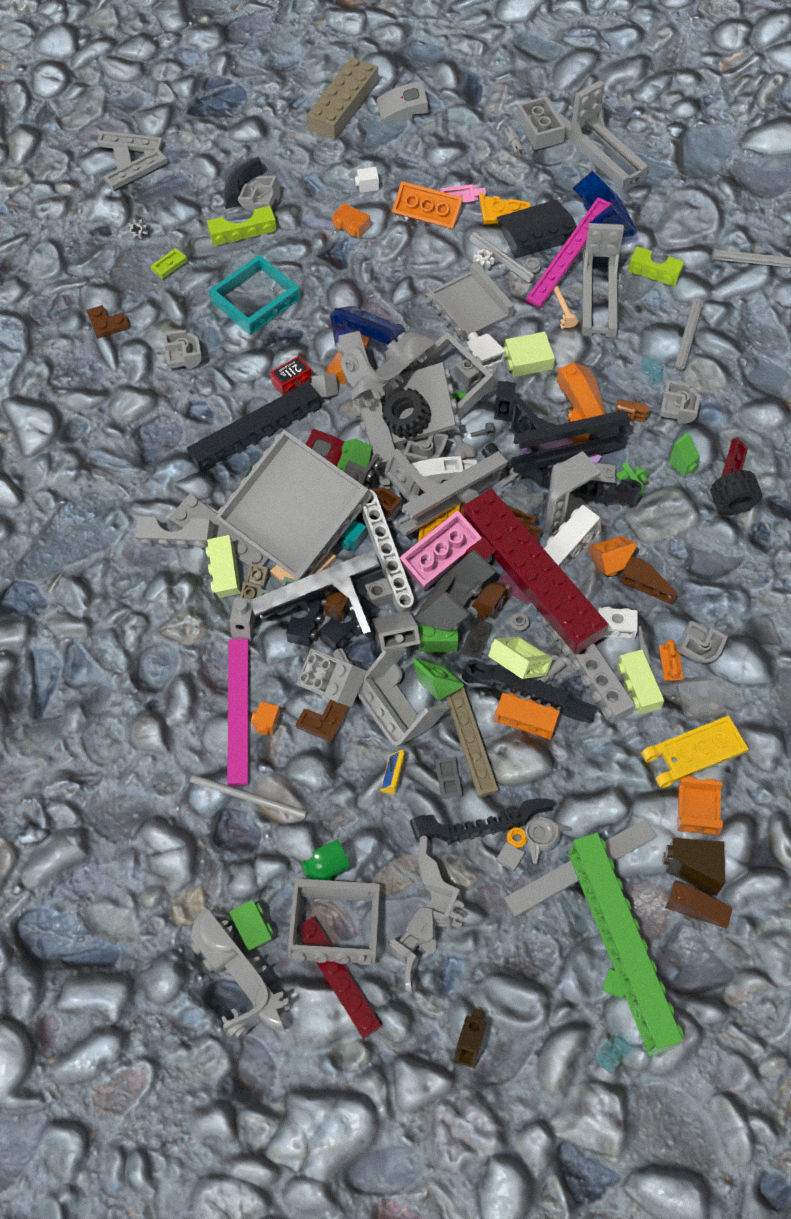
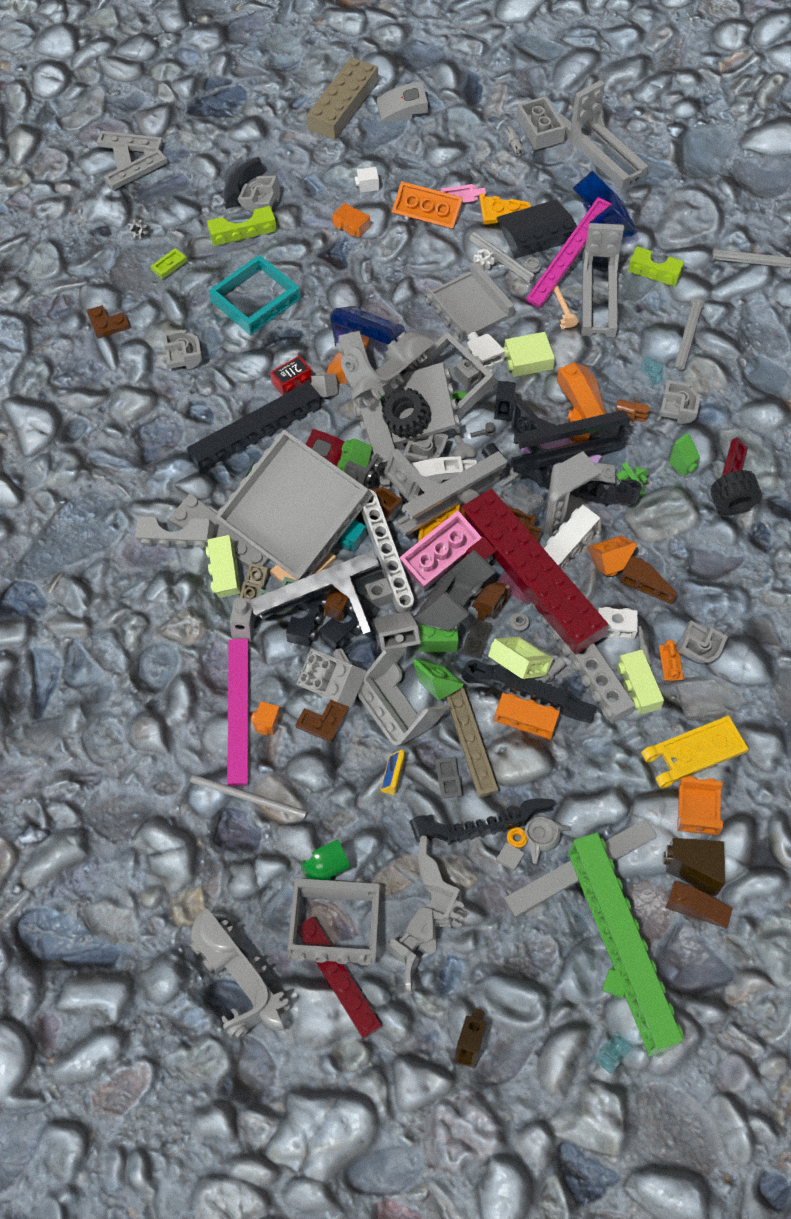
(251, 926): bright green brick -> none

